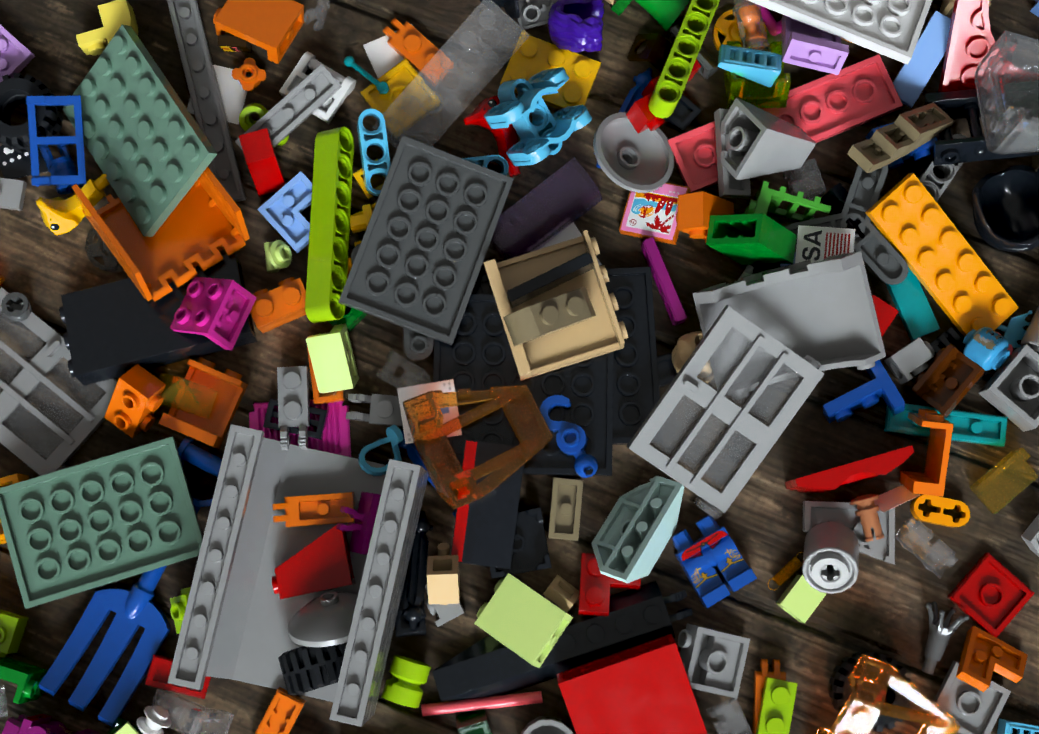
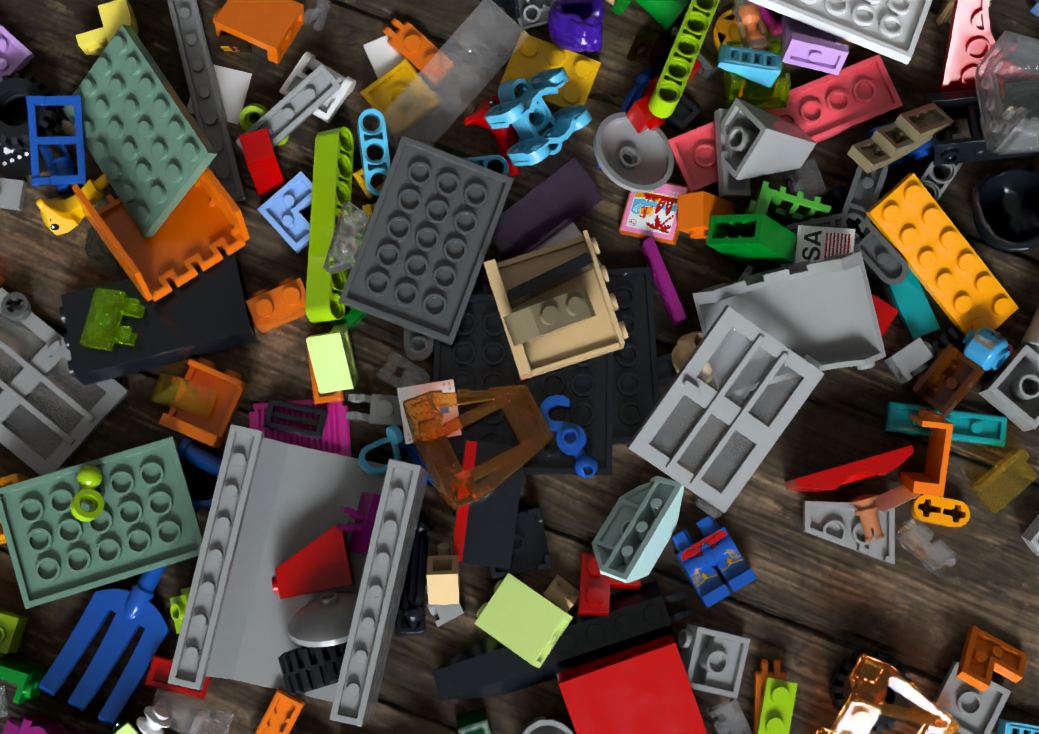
(89, 478): none -> lime plate
(104, 318): none -> clear neon green plate
(135, 401): orange brick -> none
(214, 310): dark pink bracket -> none
(254, 80): orange plate -> none
(277, 255): yellowish green plate -> none
(293, 404): light grey hinge -> none
(315, 509): orange hinge -> none
(346, 239): none -> clear bracket
(382, 87): teal hinge -> none
(406, 681): lime wheel -> none
(481, 703): coral bar -> none
(565, 509): dark tan panel -> none
(787, 571): light orange piece -> none
(800, 599): yellowish green brick -> none
(830, 557): light grey piece -> none
(866, 396): blue bracket -> none
(926, 57): light blue slope -> none
(939, 635): dark grey piece -> none
(990, 595): red tile -> none
(1015, 329): medium azure piece -> none

